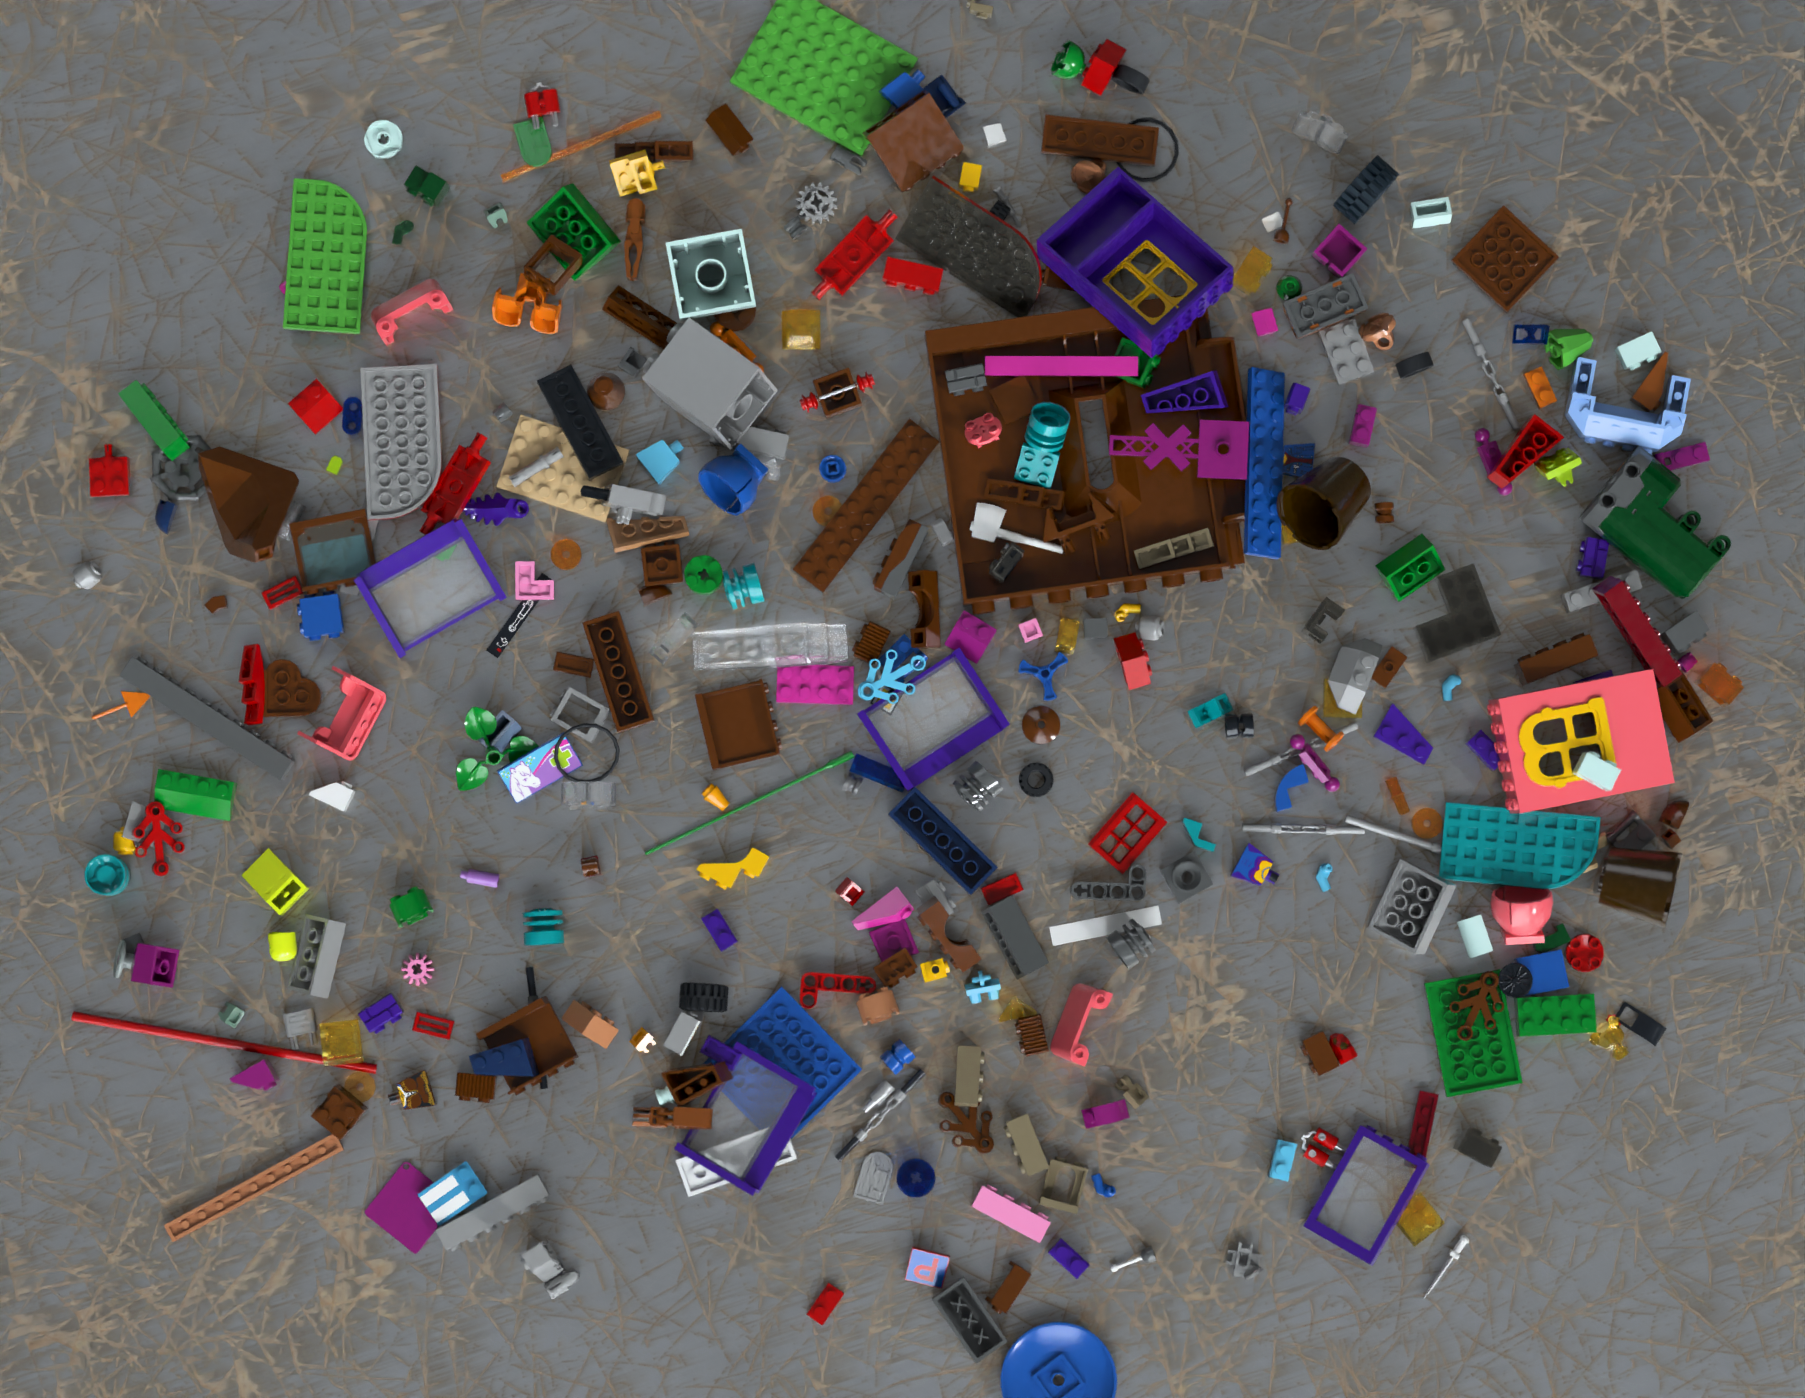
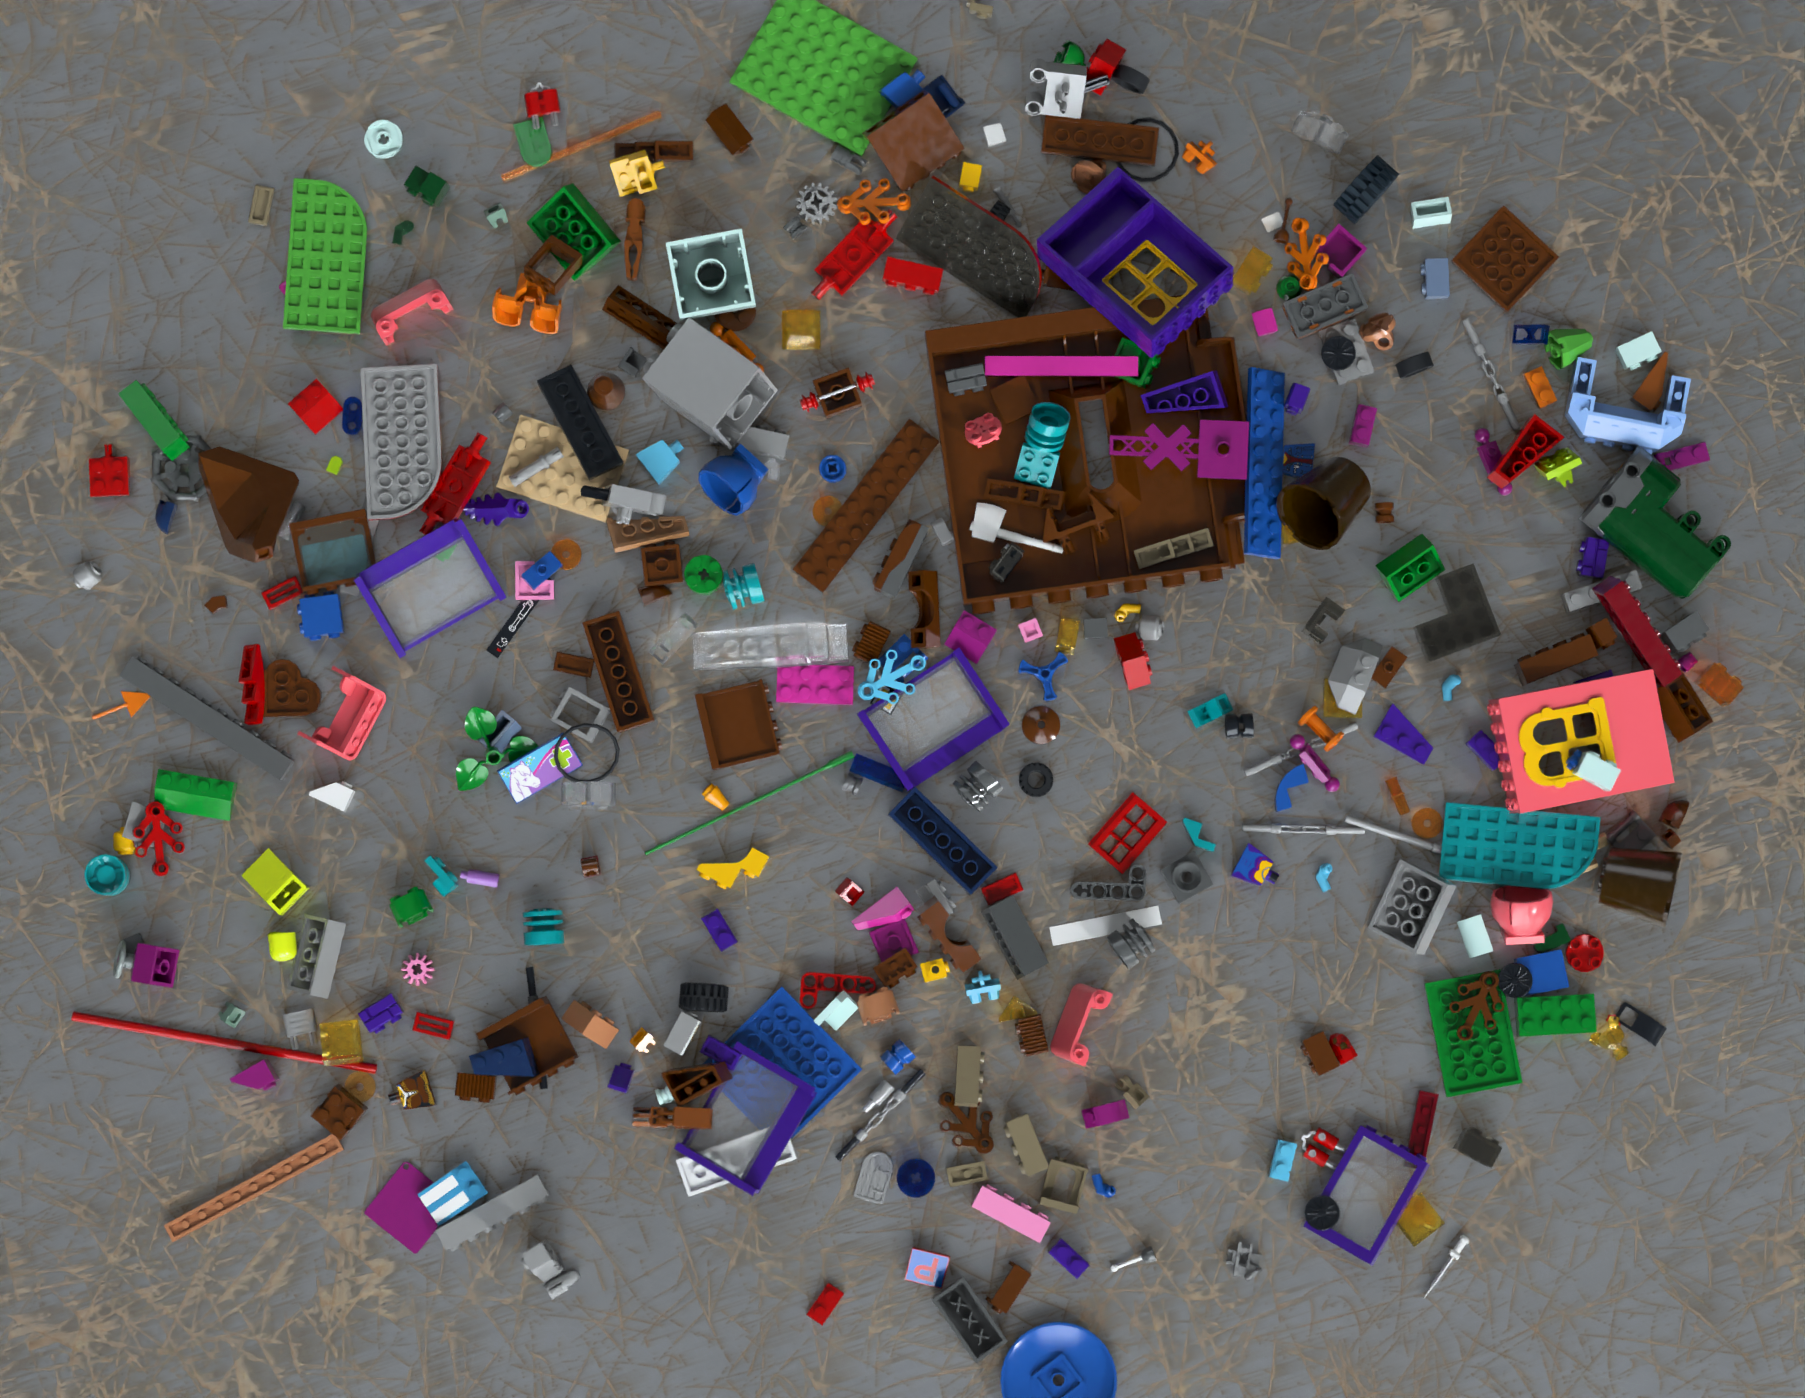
(261, 205): none -> dark tan tile
(446, 880): none -> teal plate
(541, 570): none -> blue plate
(621, 1078): none -> dark purple slope
(837, 1011): none -> light aqua panel
(872, 201): none -> orange plant
(966, 1174): none -> dark tan plate
(1063, 88): none -> light grey piece
(1206, 161): none -> orange hips
(1308, 278): none -> orange plant
(1322, 1212): none -> black wheel
(1338, 353): none -> black wheel
(1435, 278): none -> sand blue piece
(1572, 761): none -> blue piece
(1602, 634): none -> reddish brown brick

